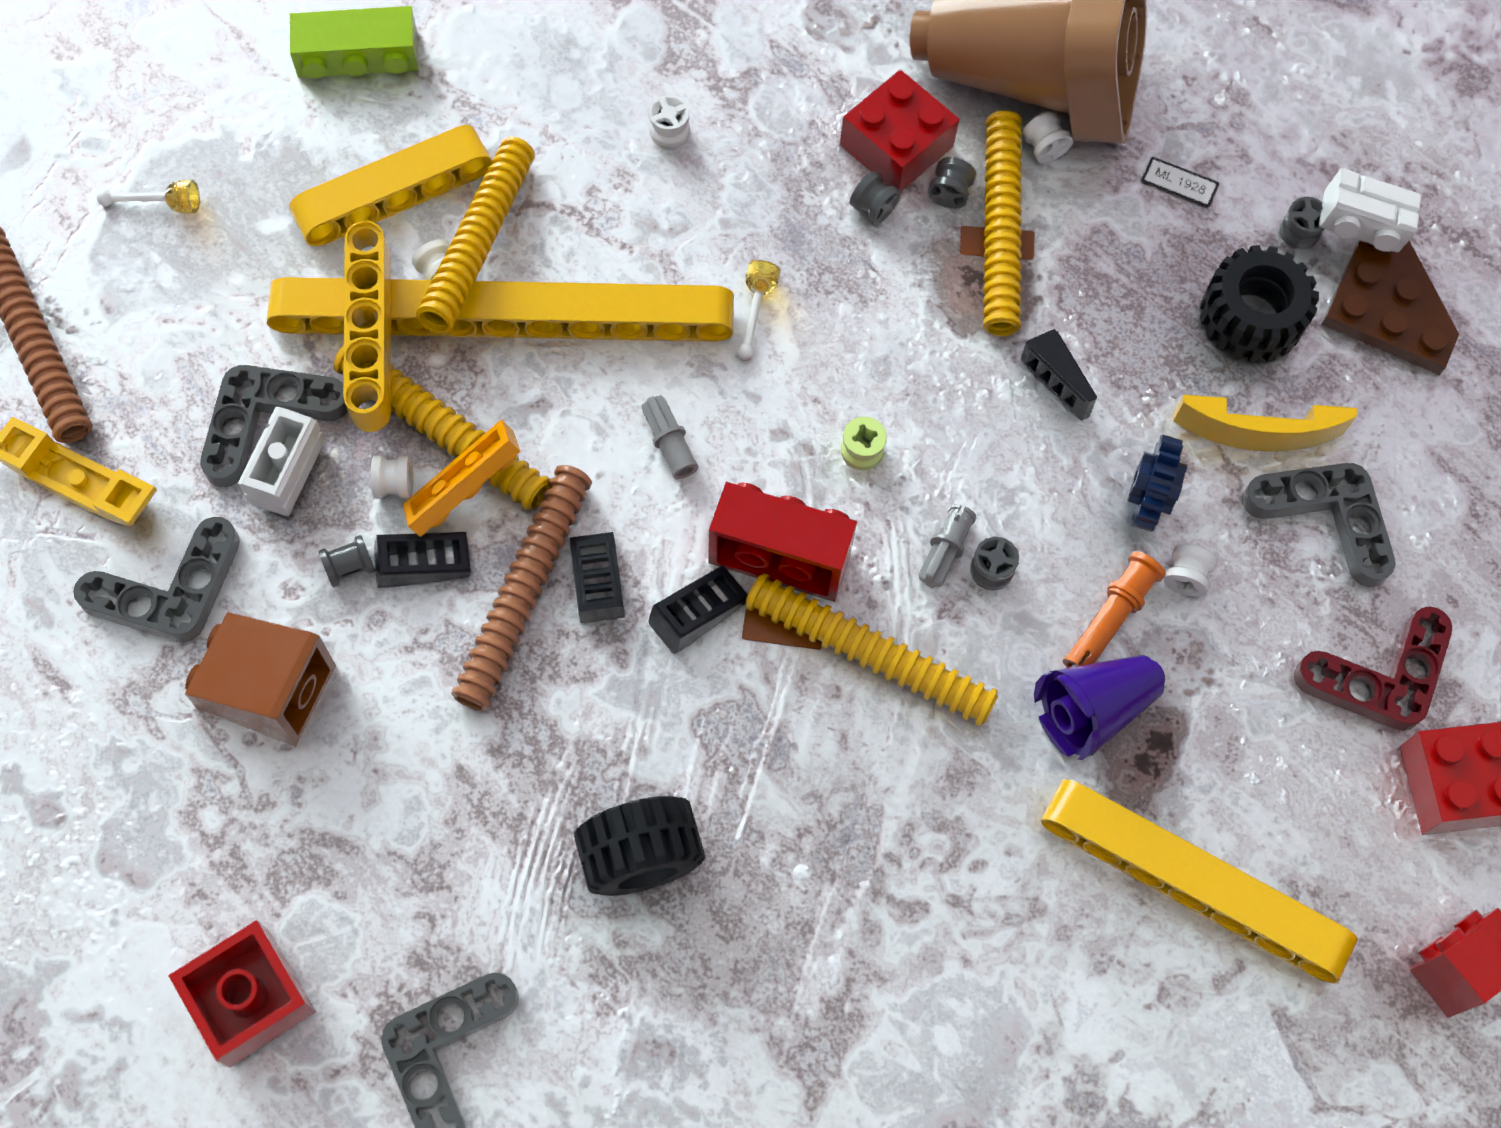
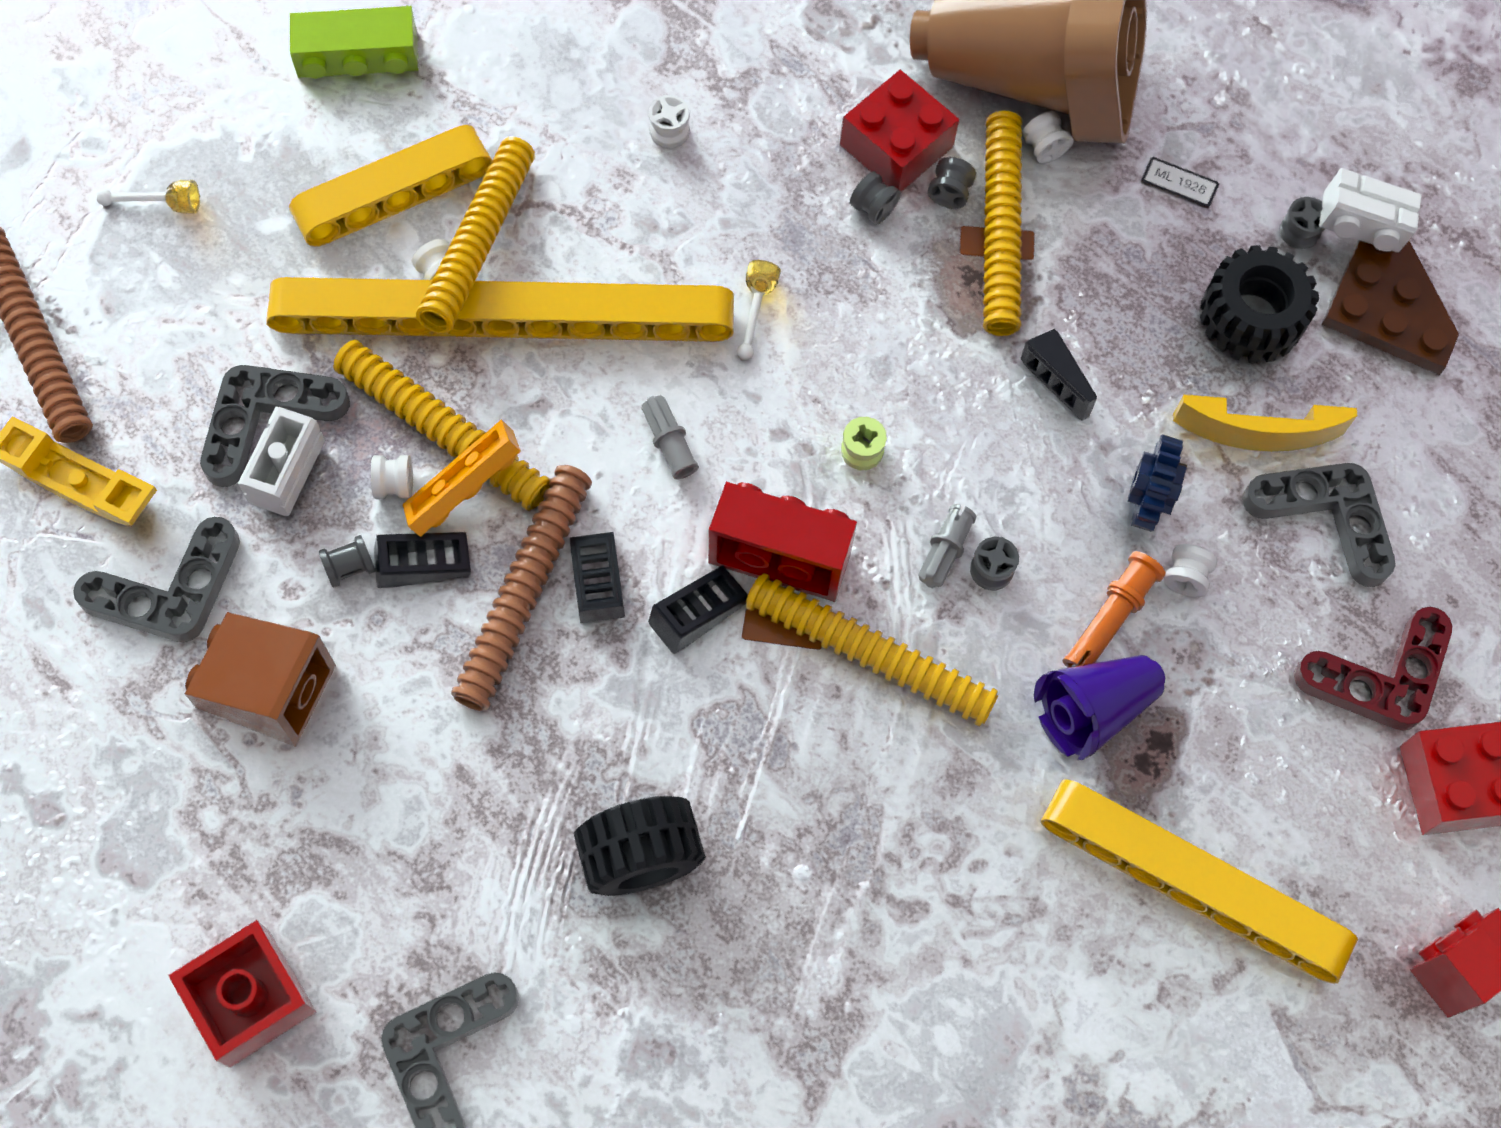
(373, 342): yellow beam -> none

